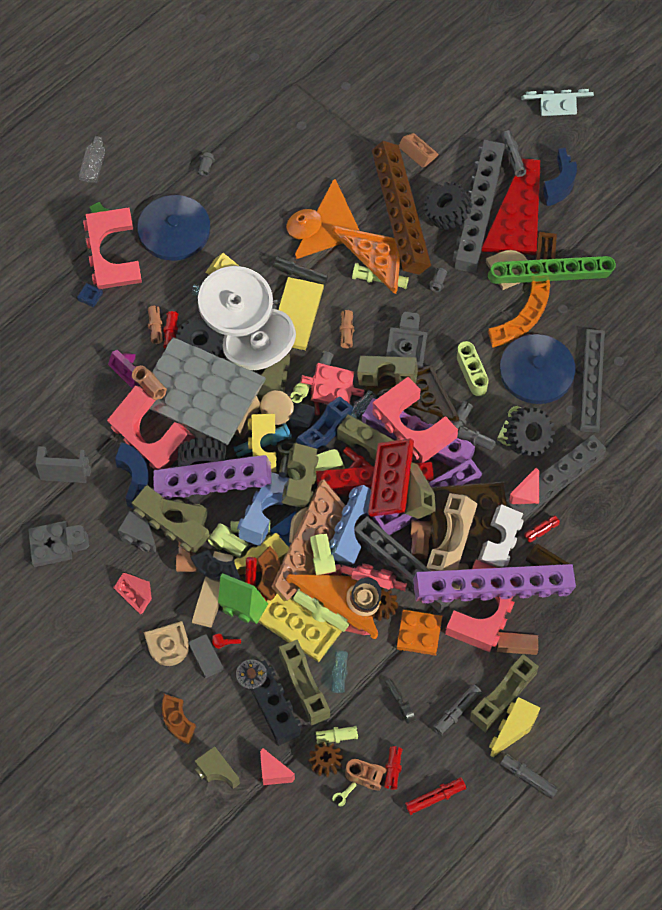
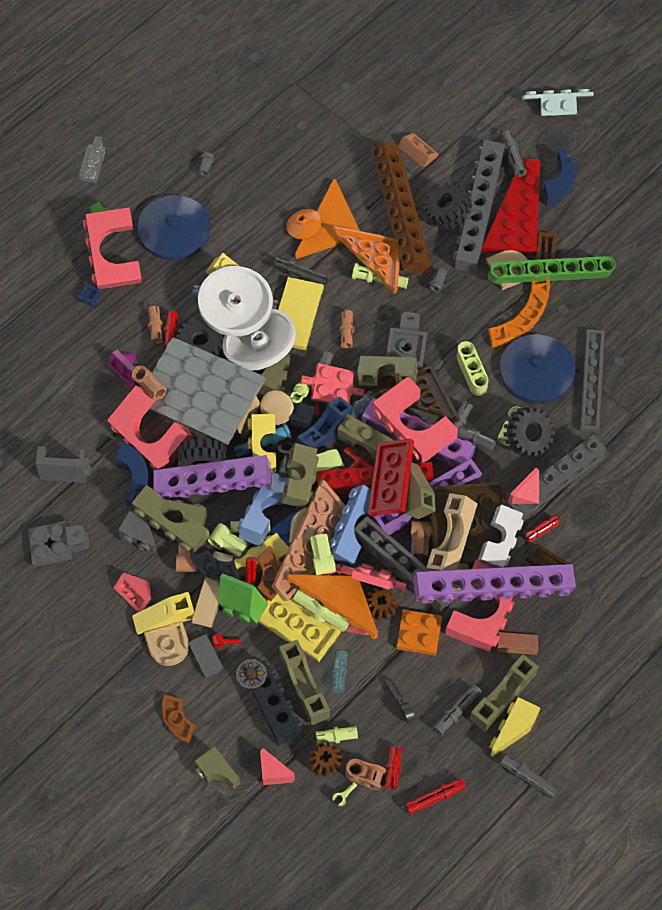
(164, 613): none -> light yellow slope
(364, 597): tan piece -> none

